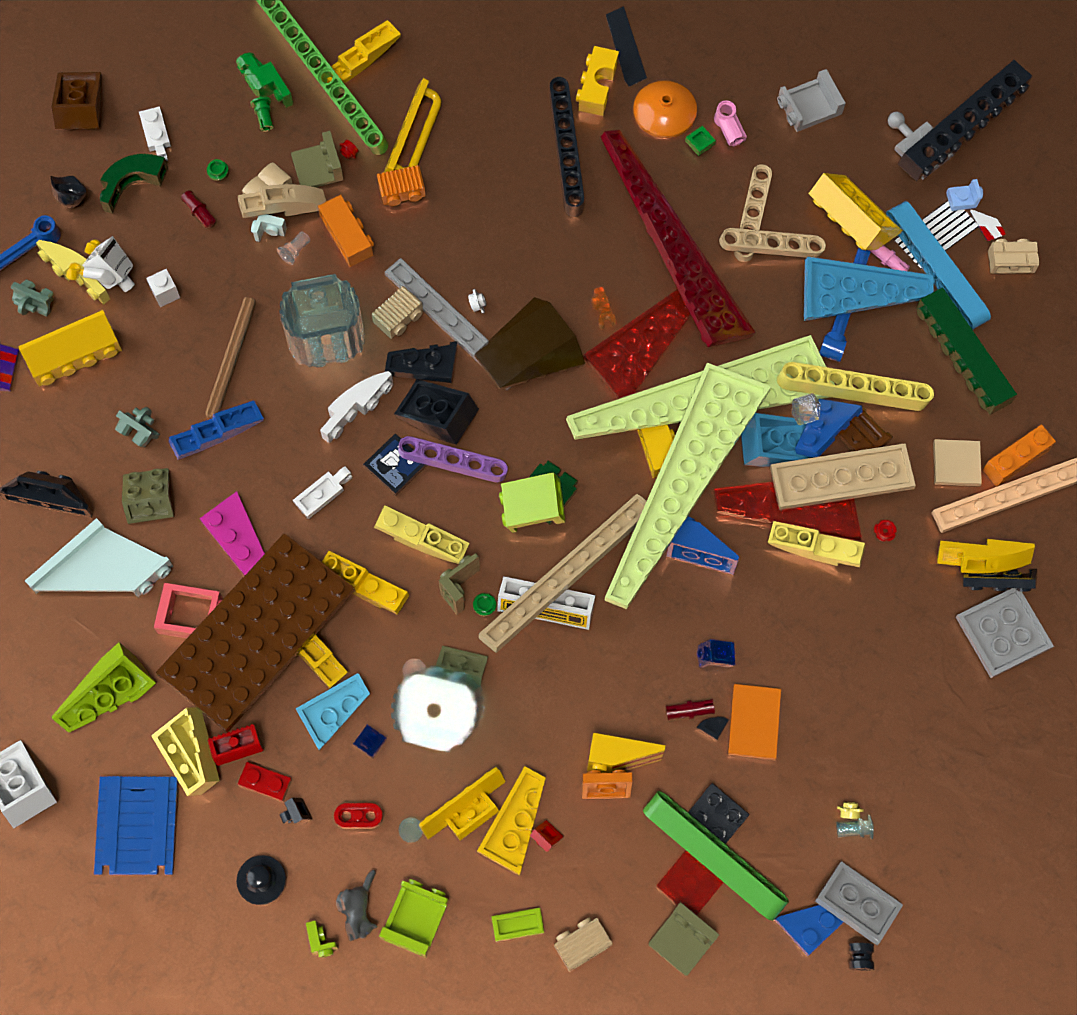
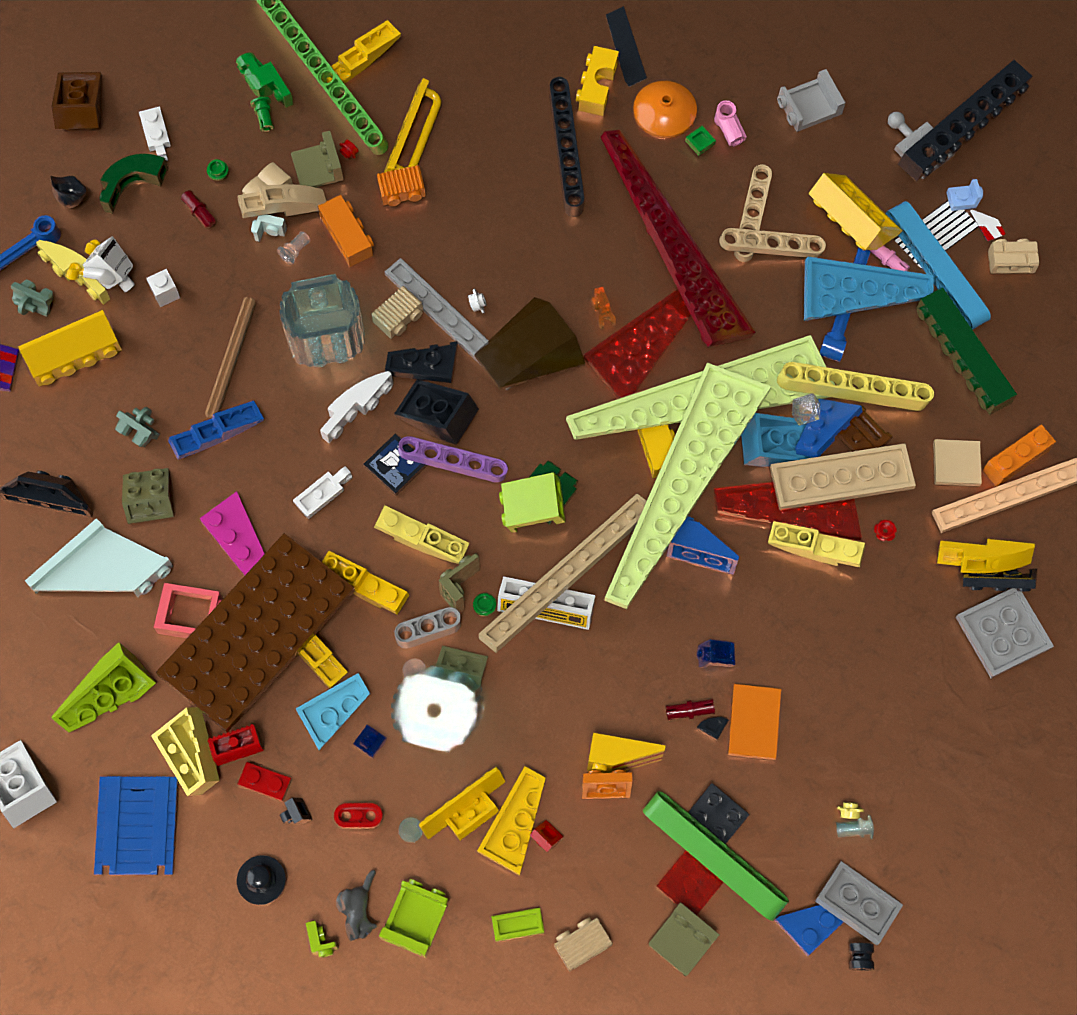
(435, 618): none -> light grey beam

